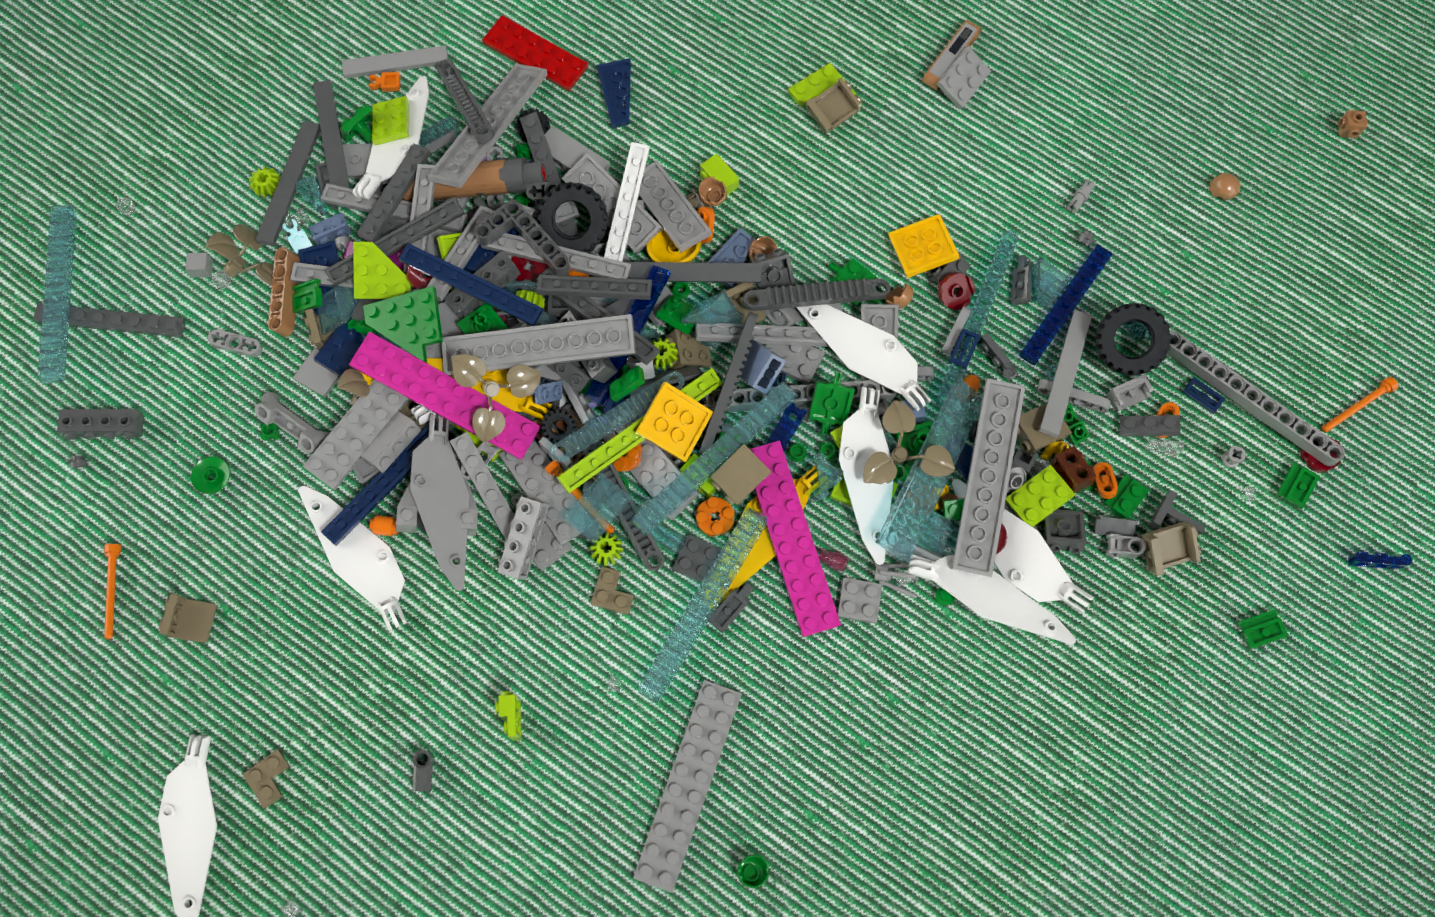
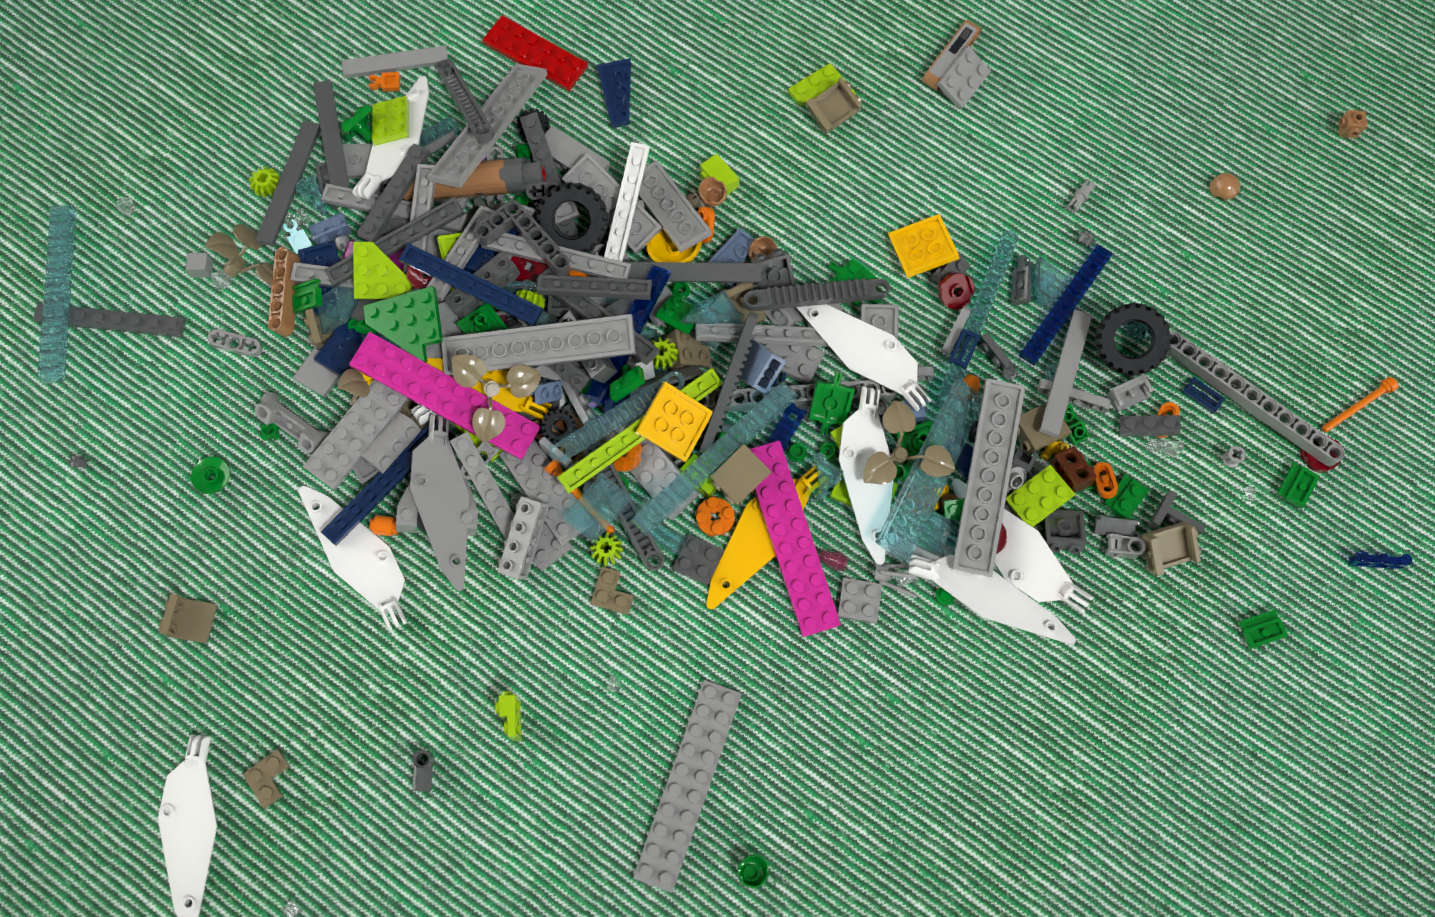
(100, 423): dark grey brick -> none
(112, 553): orange piece -> none
(702, 605): clear light blue beam -> none
(731, 608): dark grey hinge -> none
(900, 296): medium nougat hair -> none

